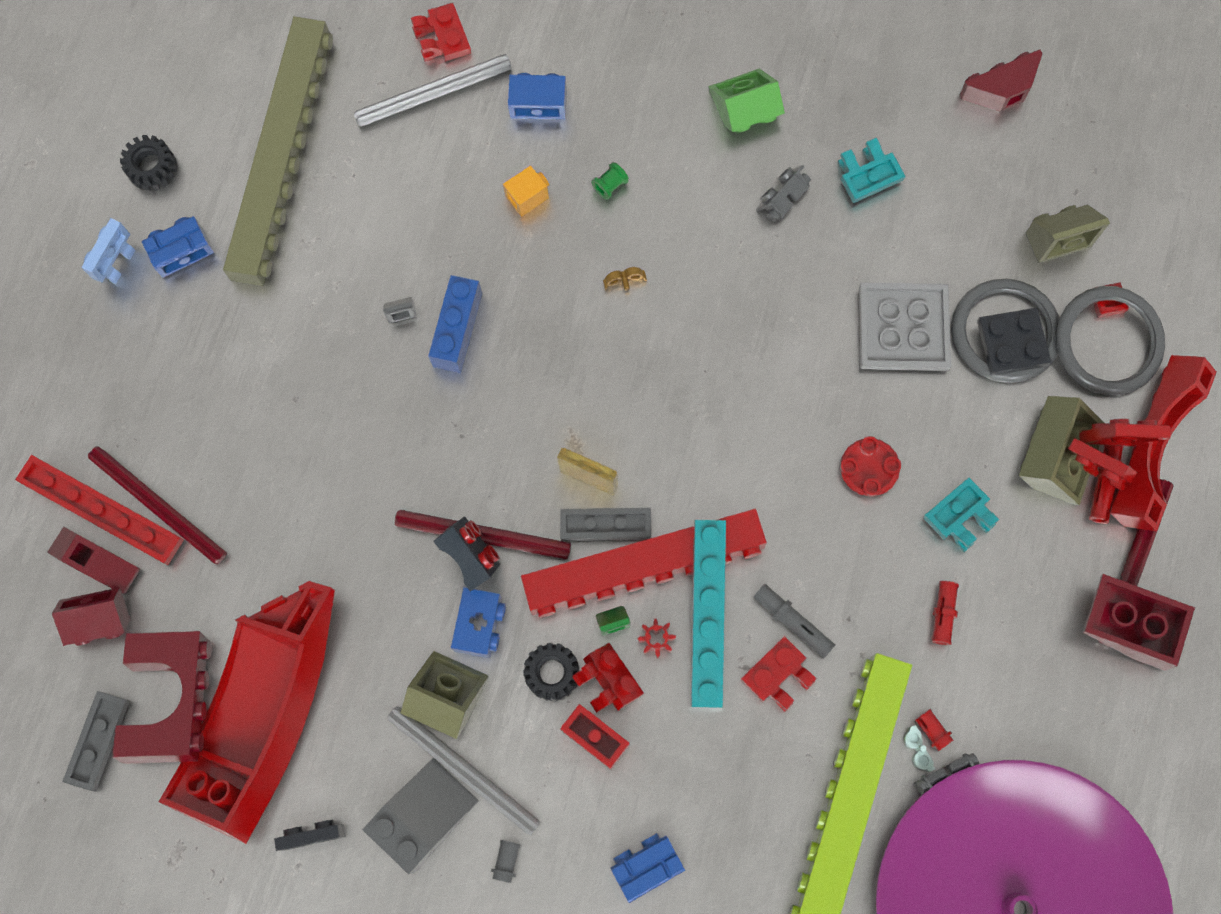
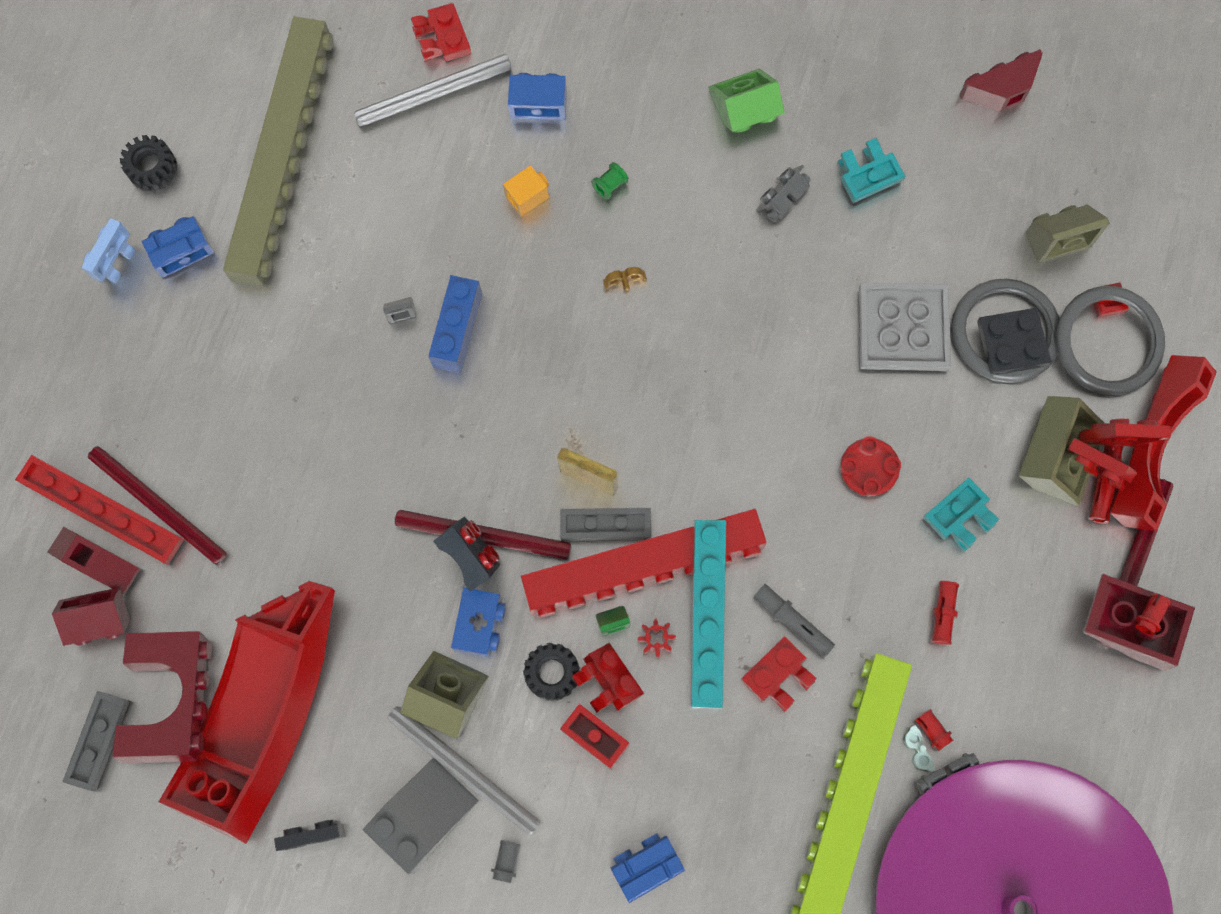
(1152, 615): none -> red pin

